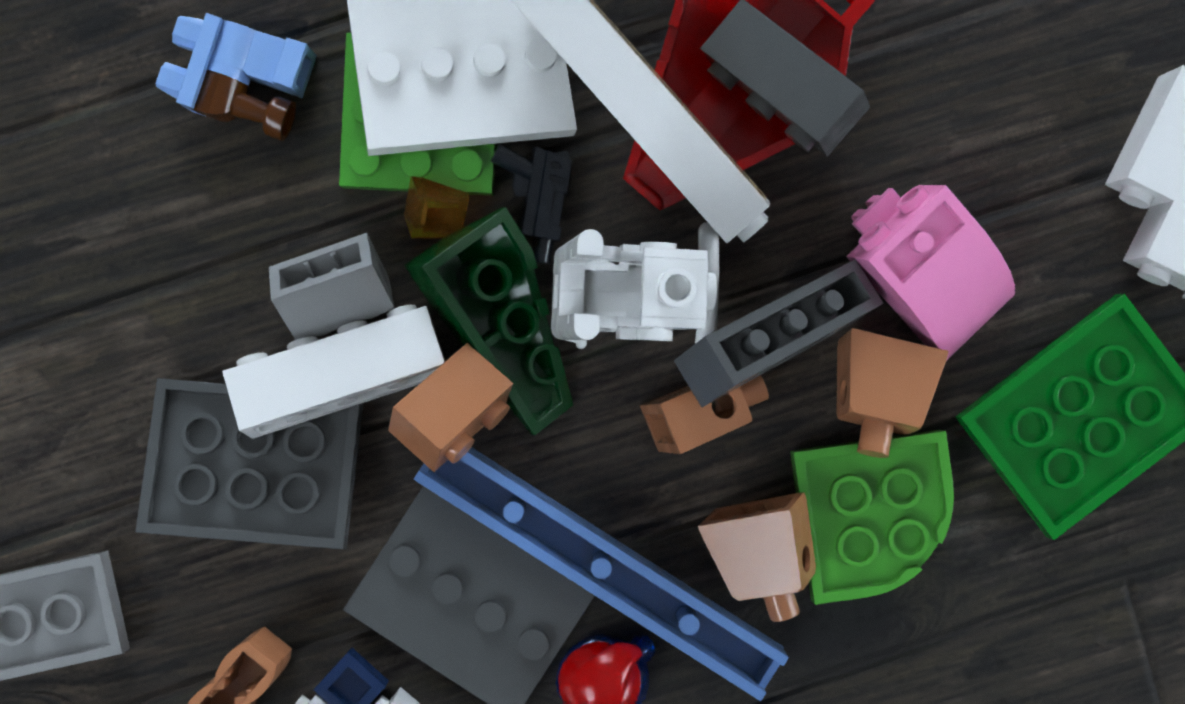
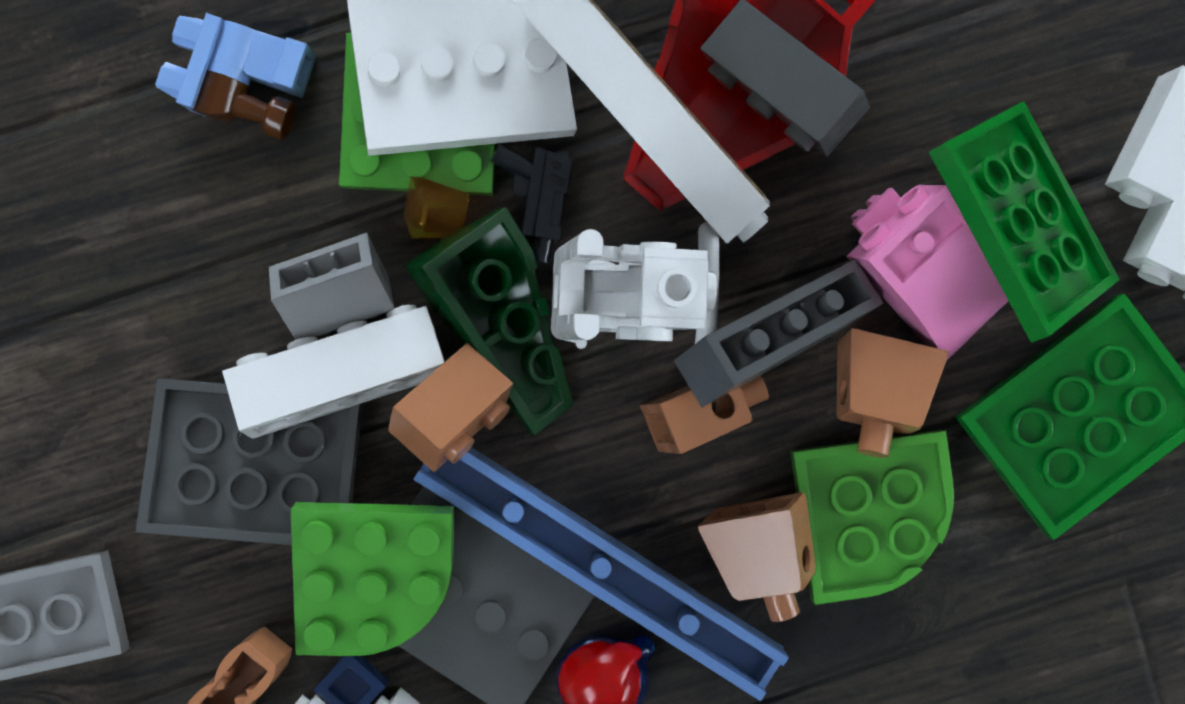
(367, 574): none -> bright green plate
(1025, 220): none -> green plate

